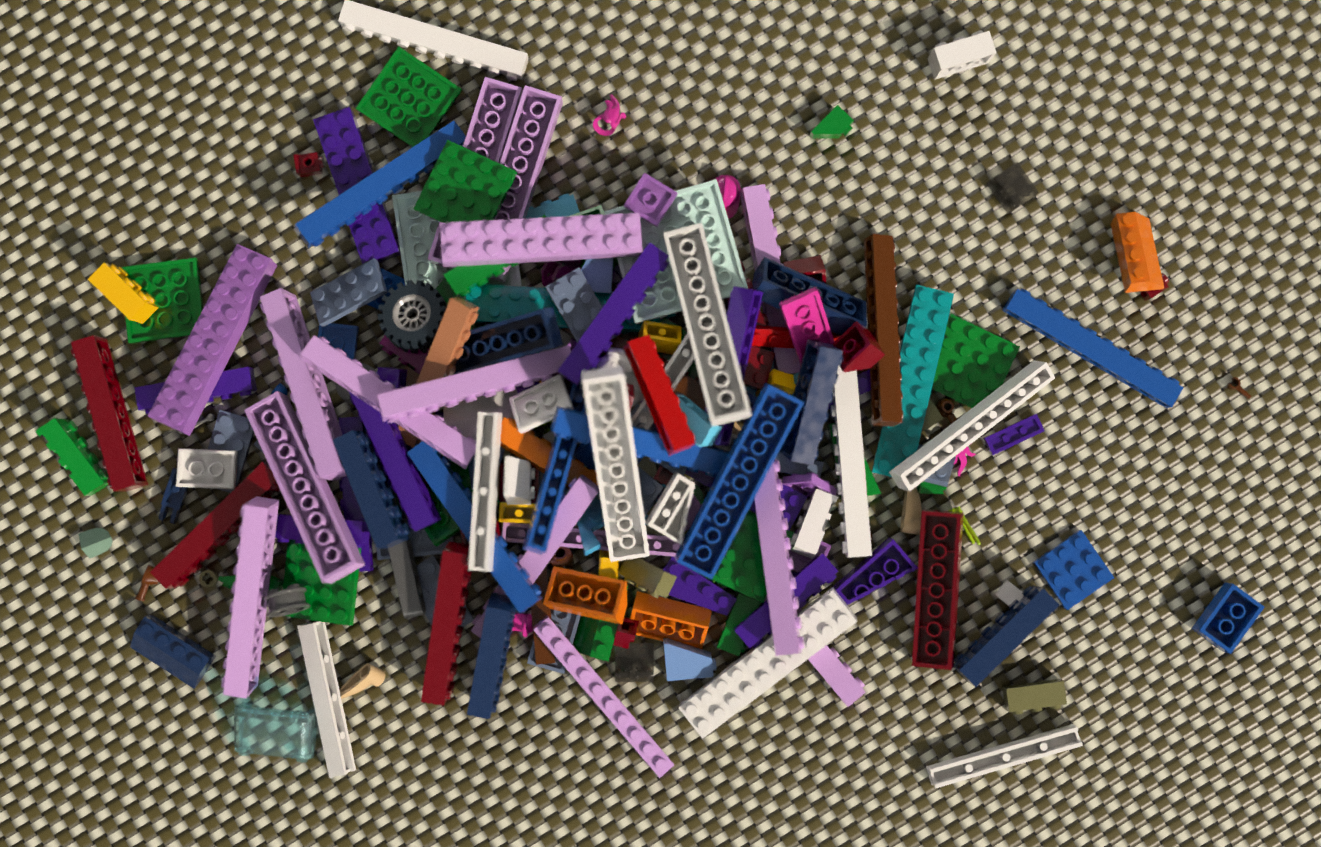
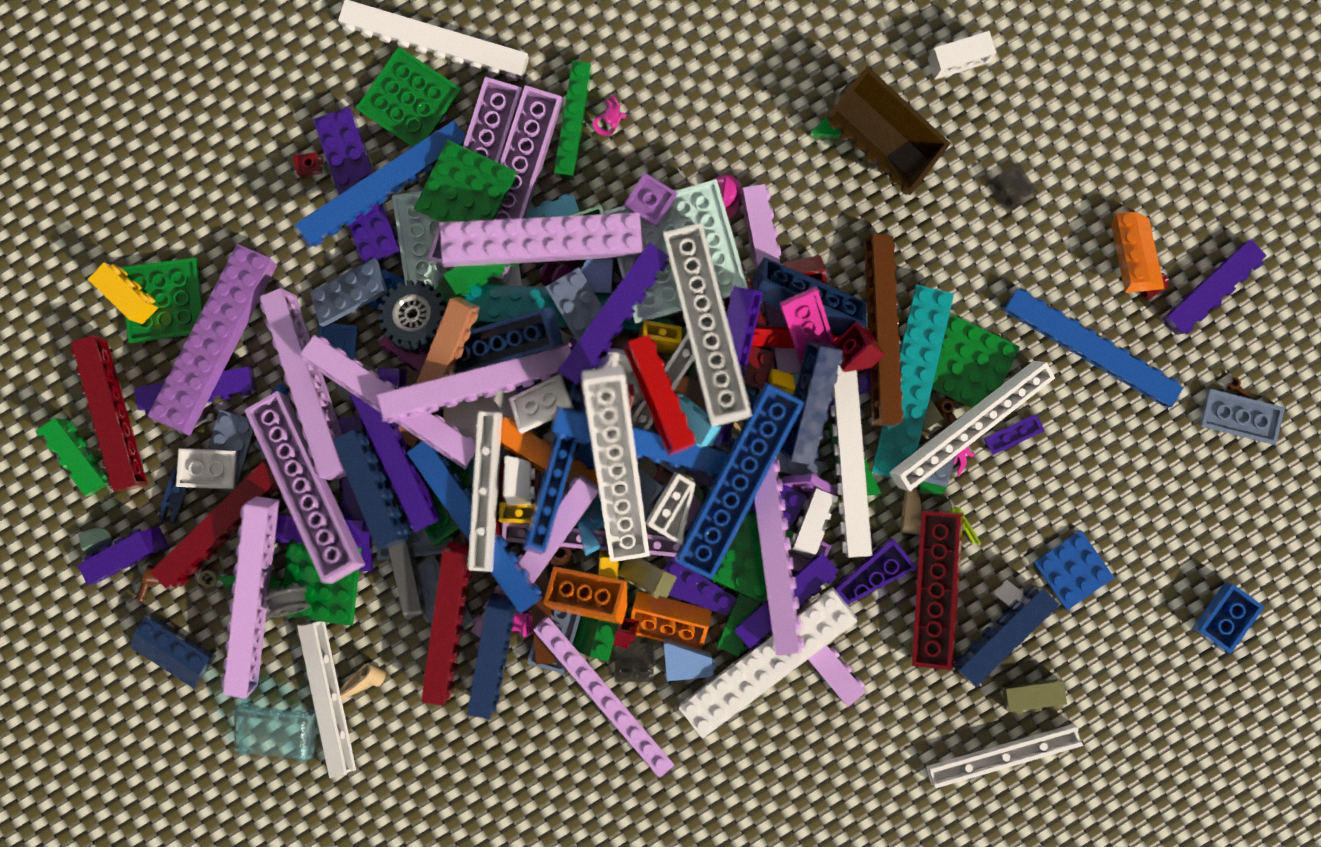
(122, 554): none -> dark purple wedge
(573, 120): none -> green brick
(886, 130): none -> dark brown piece
(1214, 287): none -> dark purple brick
(1242, 416): none -> sand blue plate

